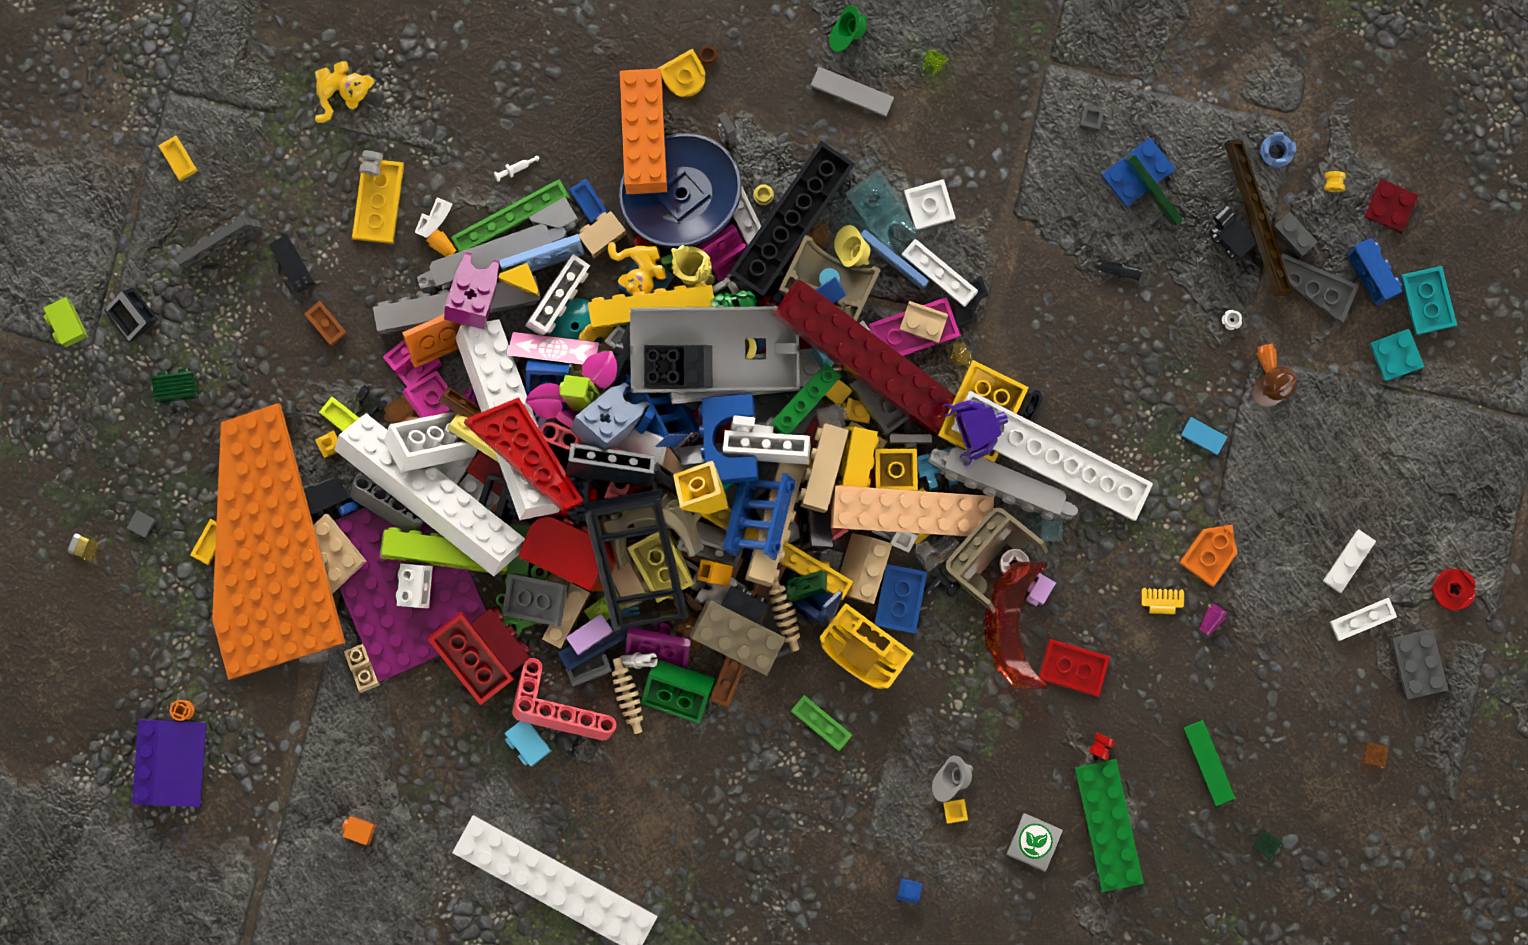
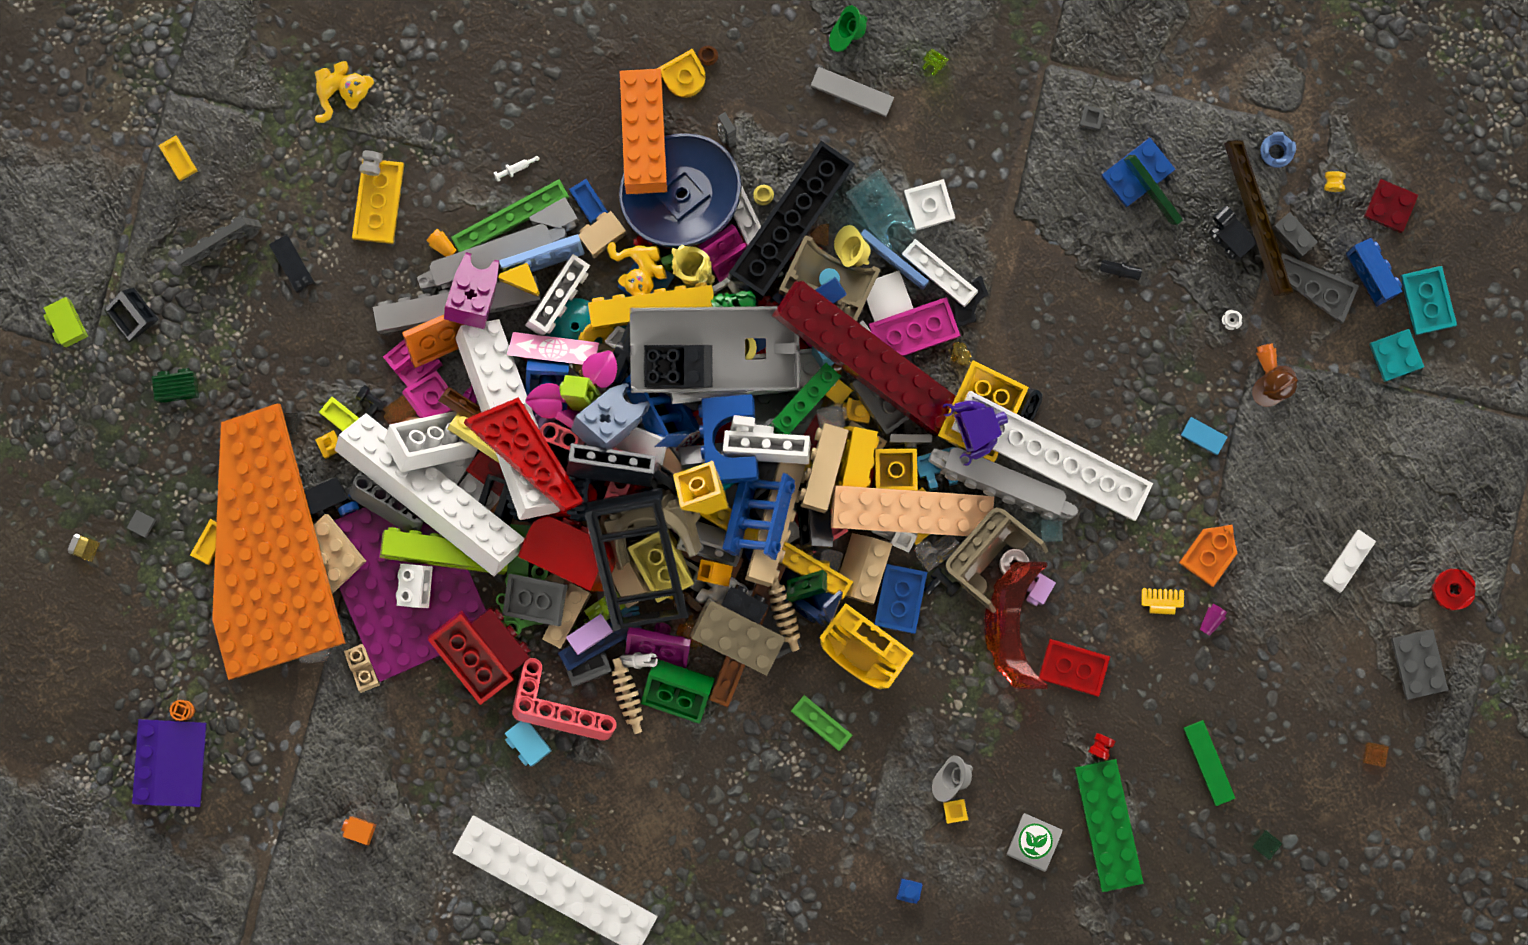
(325, 323): dark orange plate -> none
(429, 224): white slope -> none
(646, 419): blue tile -> none
(888, 297): none -> white tile
(923, 322): tan plate -> none
(1363, 619): white plate -> none

